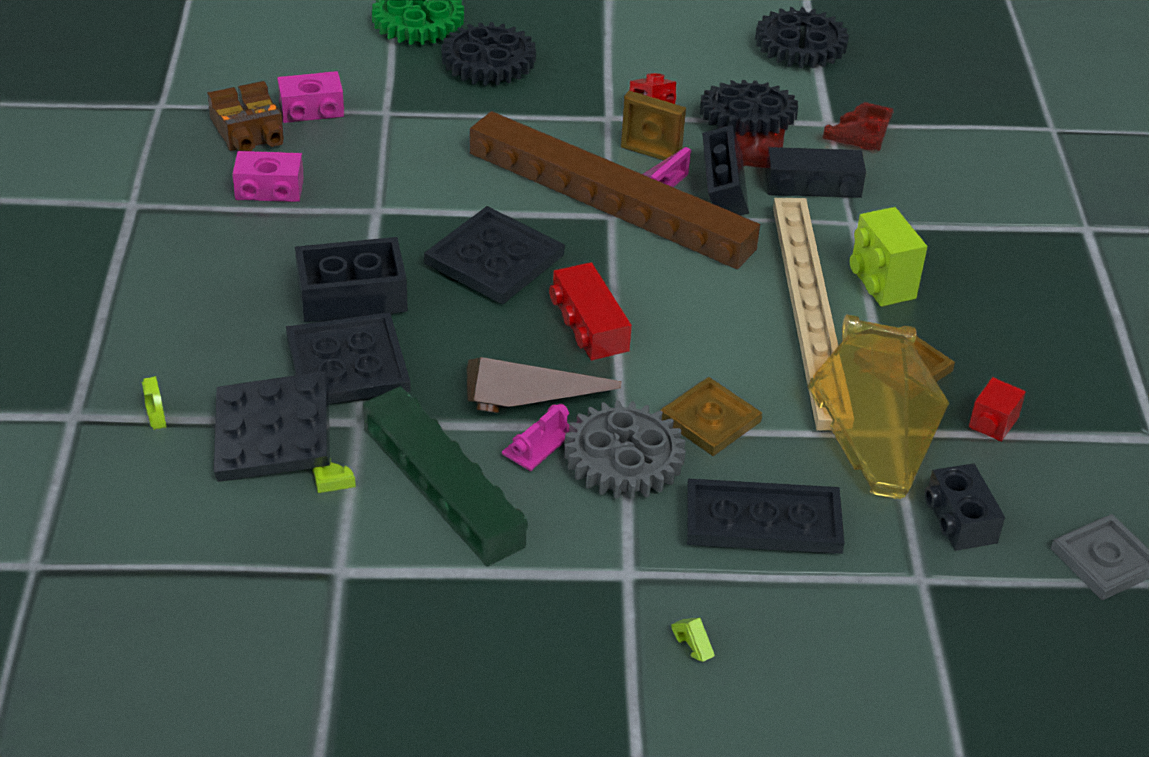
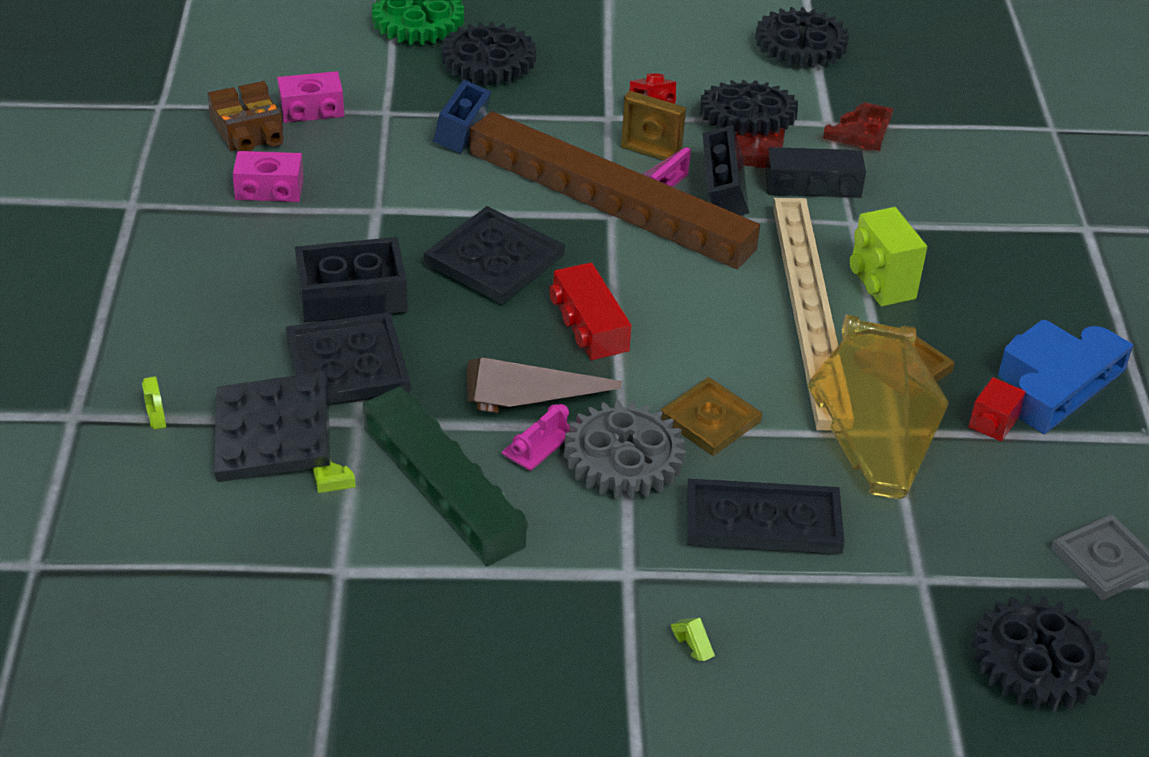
(460, 114): none -> dark blue brick
(964, 506): black brick -> none
(1040, 653): none -> black gear
(1061, 369): none -> blue brick

